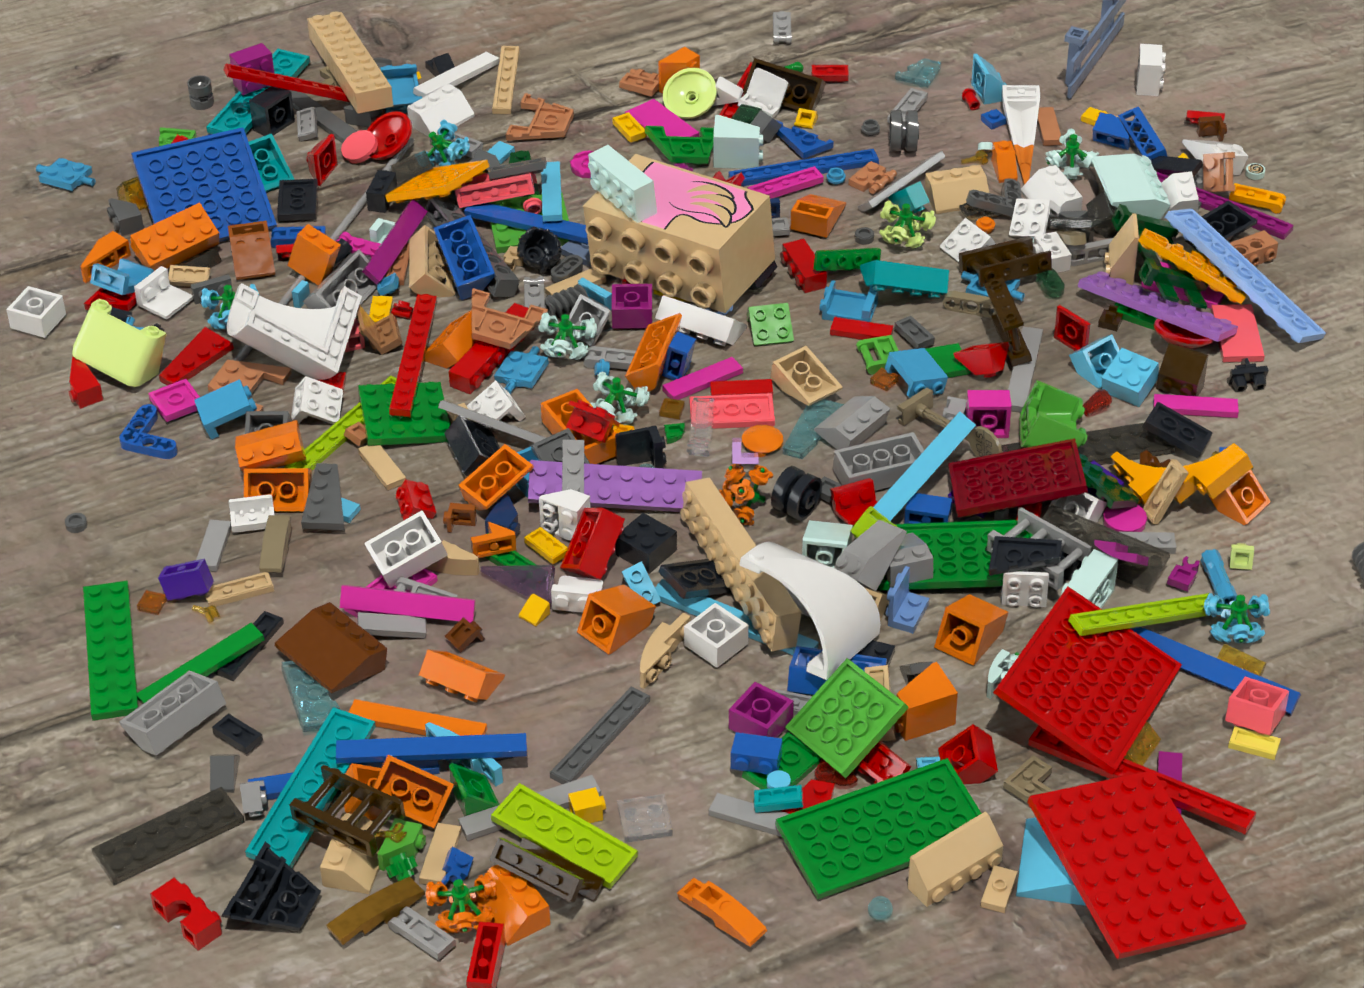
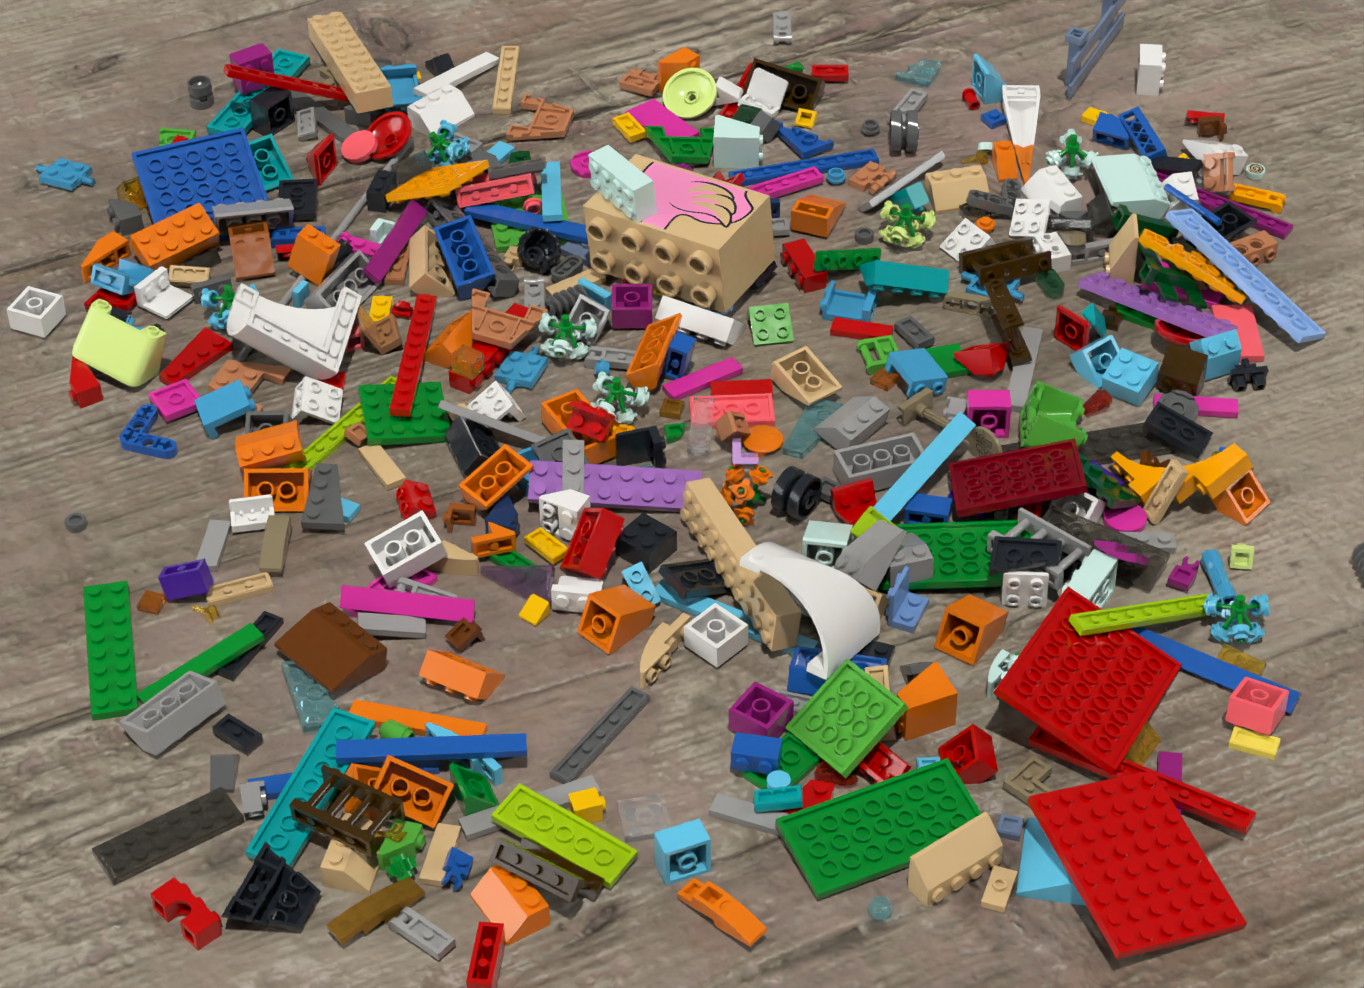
(276, 213): none -> light grey slope
(388, 284): dark azure plate -> none
(394, 729): none -> bright green brick
(462, 898): orange plant -> none
(467, 362): none -> clear yellow brick
(682, 851): none -> medium azure brick
(732, 426): none -> nougat slope
(1010, 827): none -> sand blue tile
(1048, 126): nougat tile -> none
(1095, 319): none -> teal slope
(1181, 402): none -> dark grey tile
(1192, 204): none -> blue bar
(1222, 352): none -> medium azure slope

